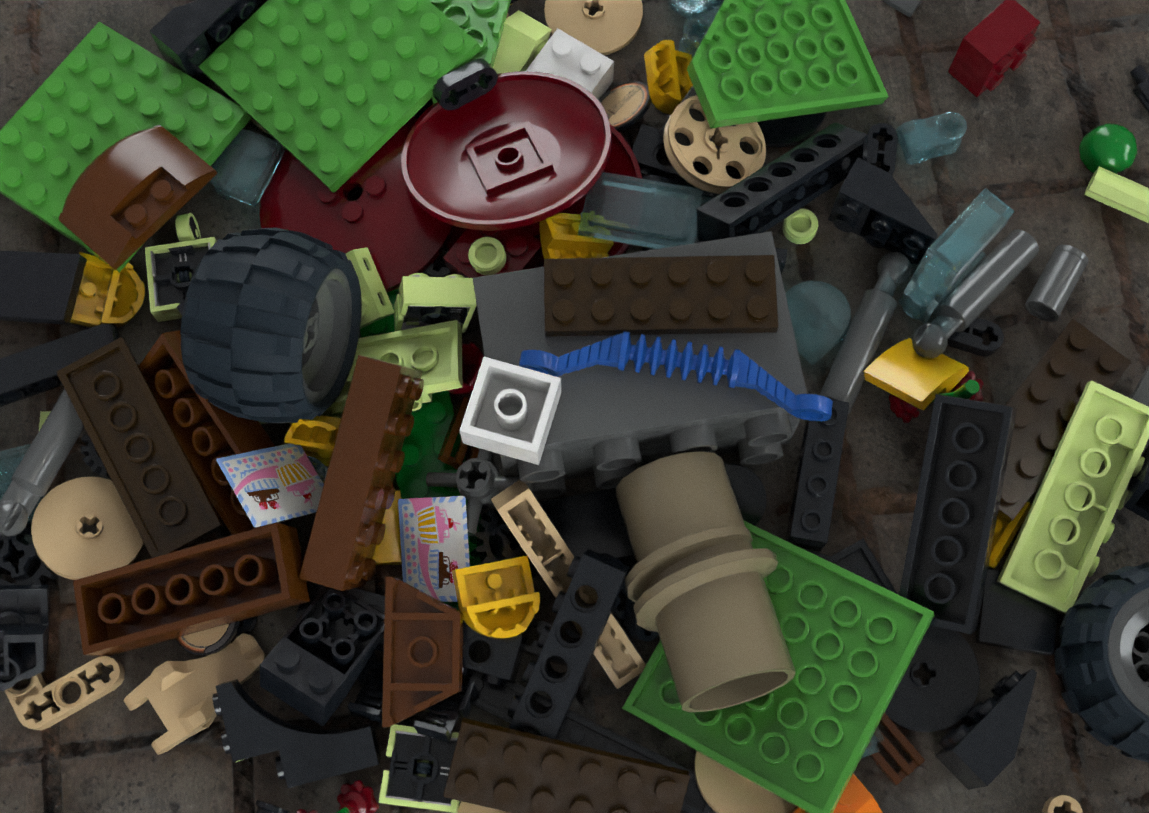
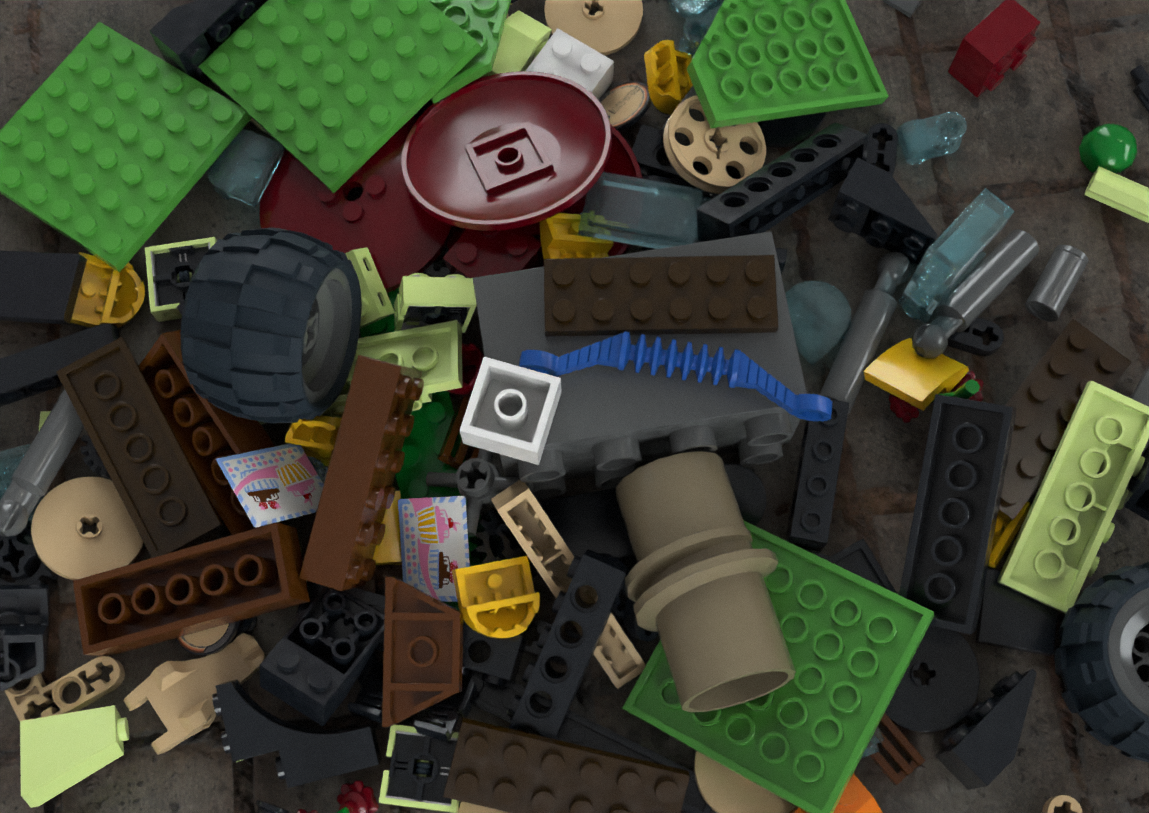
(67, 749): none -> yellowish green slope
(132, 192): reddish brown slope -> none
(187, 227): yellowish green tile -> none
(465, 84): black beam -> none
(487, 256): yellowish green tile -> none
(800, 226): yellowish green tile -> none

